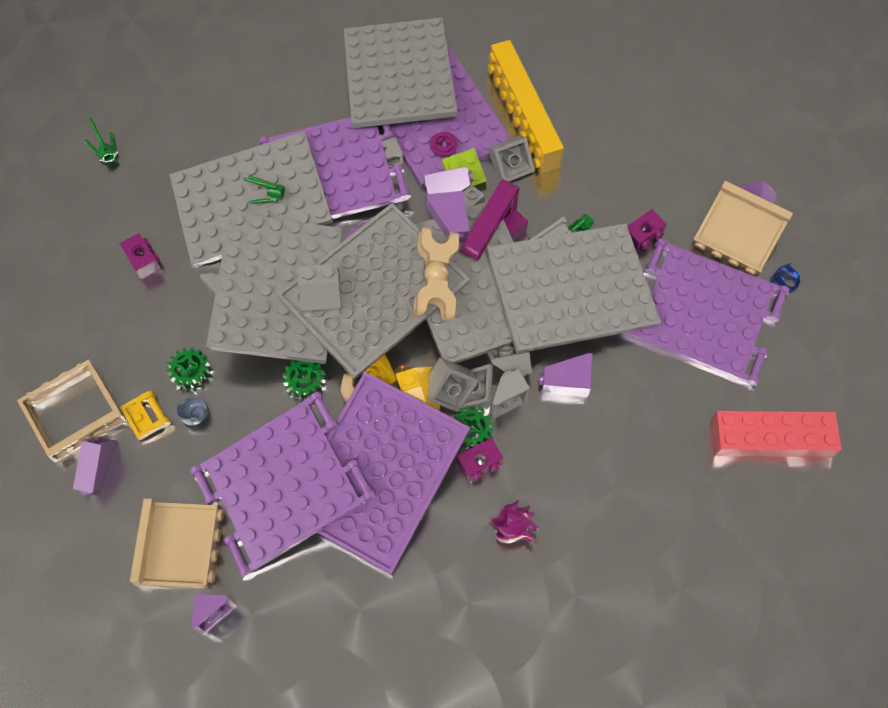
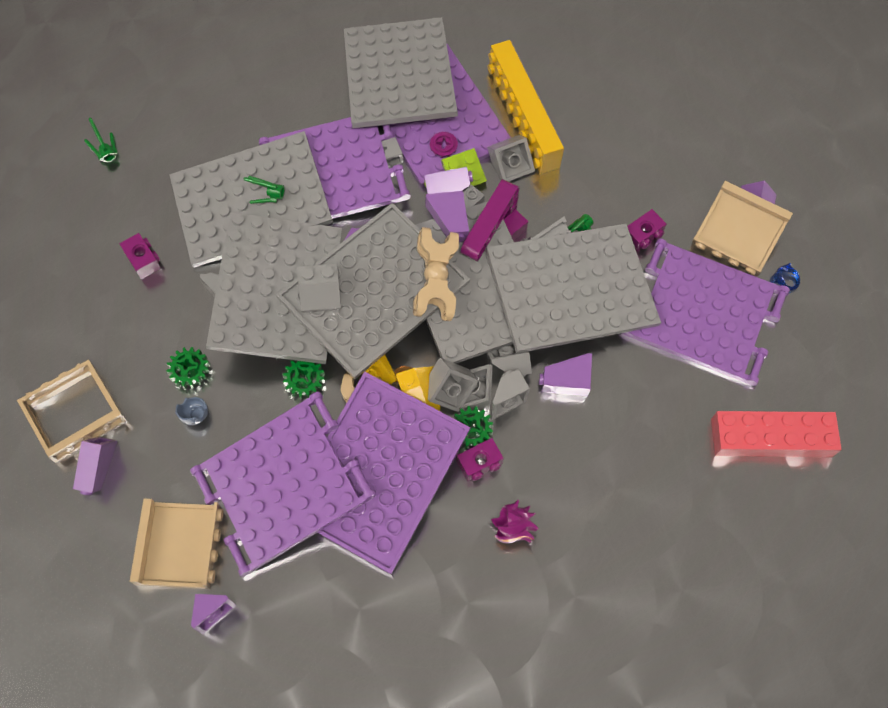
(139, 418): yellow plate -> none

